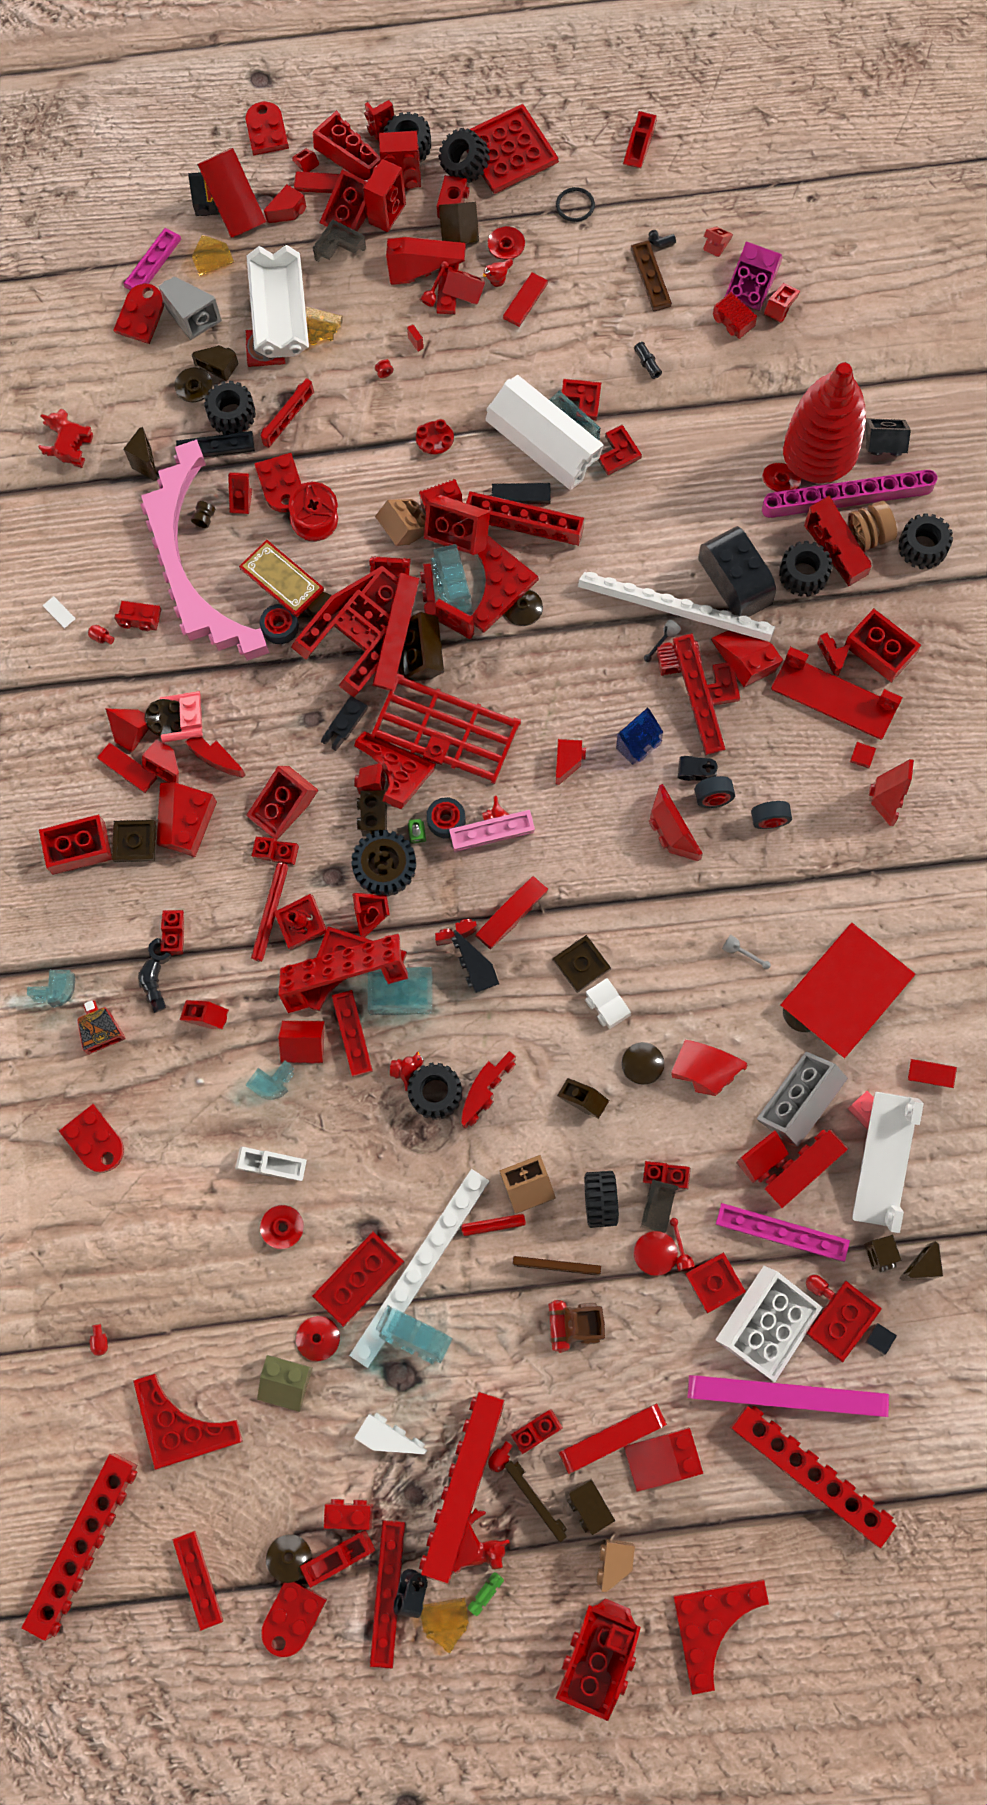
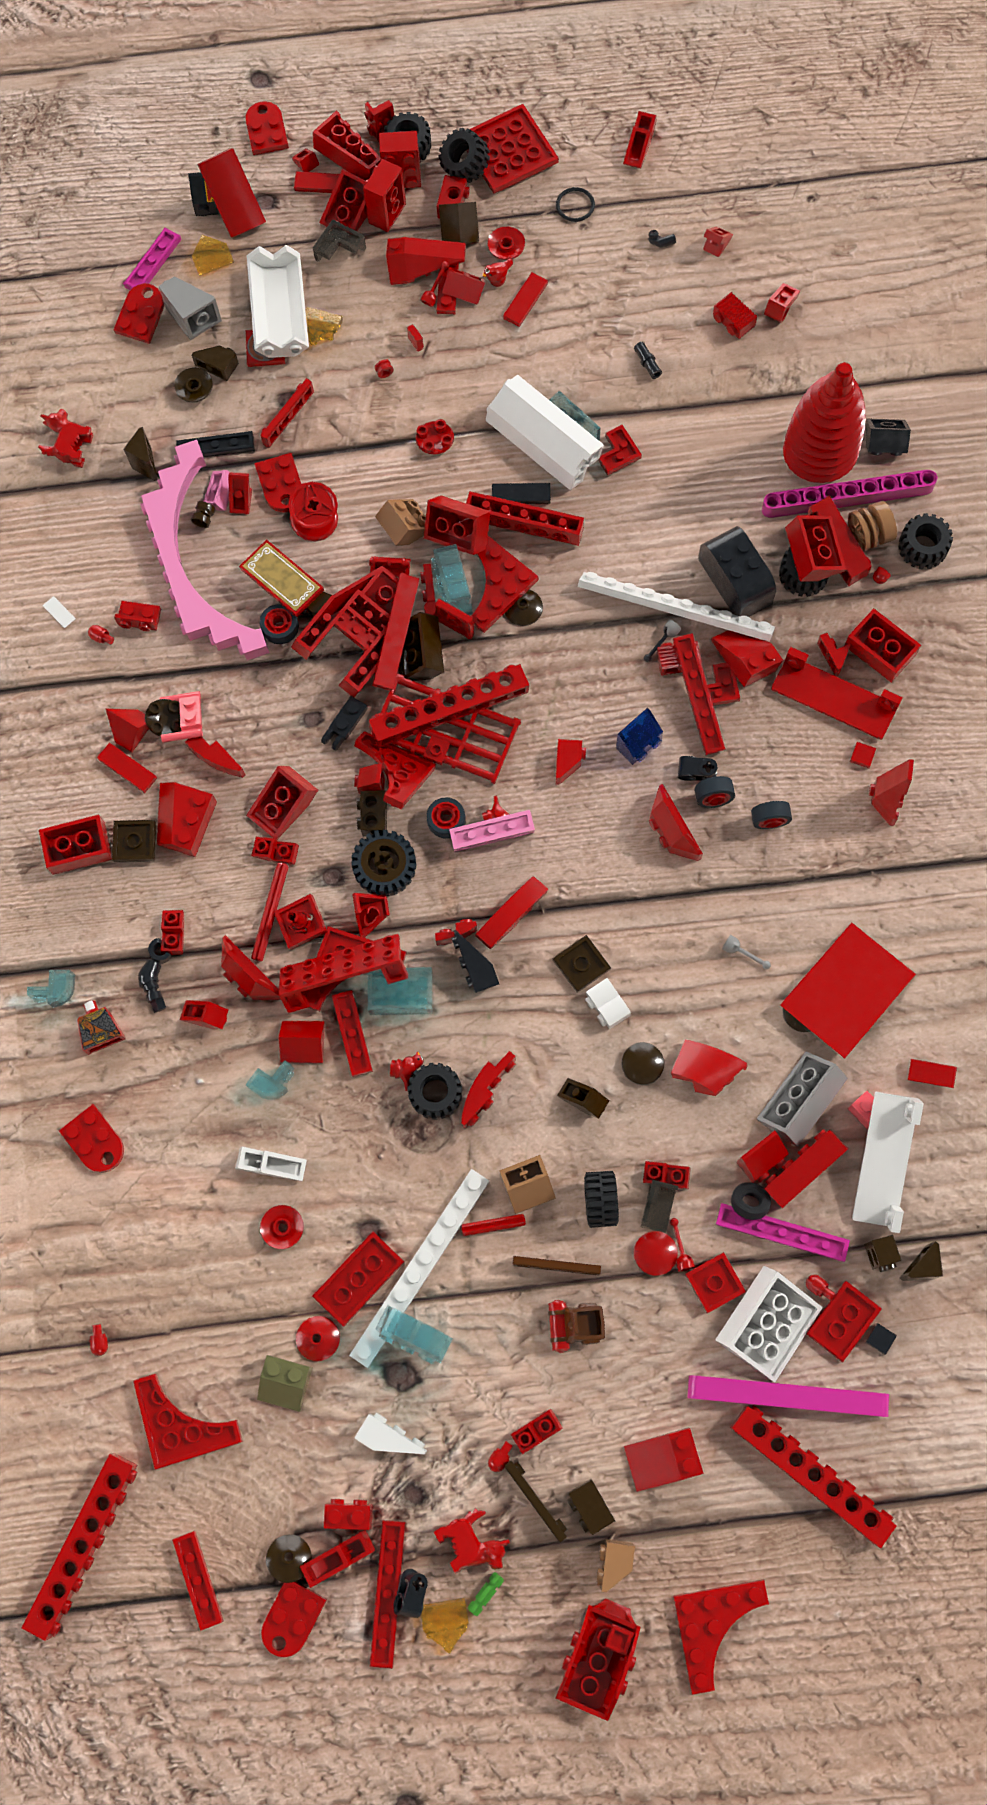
(161, 761): slope -> none
(218, 490): none -> bright pink slope
(226, 395): black tyre -> none
(246, 974): none -> red wedge
(285, 206): red slope -> none
(384, 735): none -> red brick
(416, 834): bright green piece -> none
(447, 489): red brick -> none
(462, 1489): red brick -> none
(584, 392): red plate -> none
(612, 1438): red beam -> none
(651, 276): reddish brown tile -> none
(745, 1210): none -> black tyre
(754, 275): dark pink slope -> none
(780, 477): red dish -> none
(815, 547): none -> red slope
(881, 575): none -> red hinge

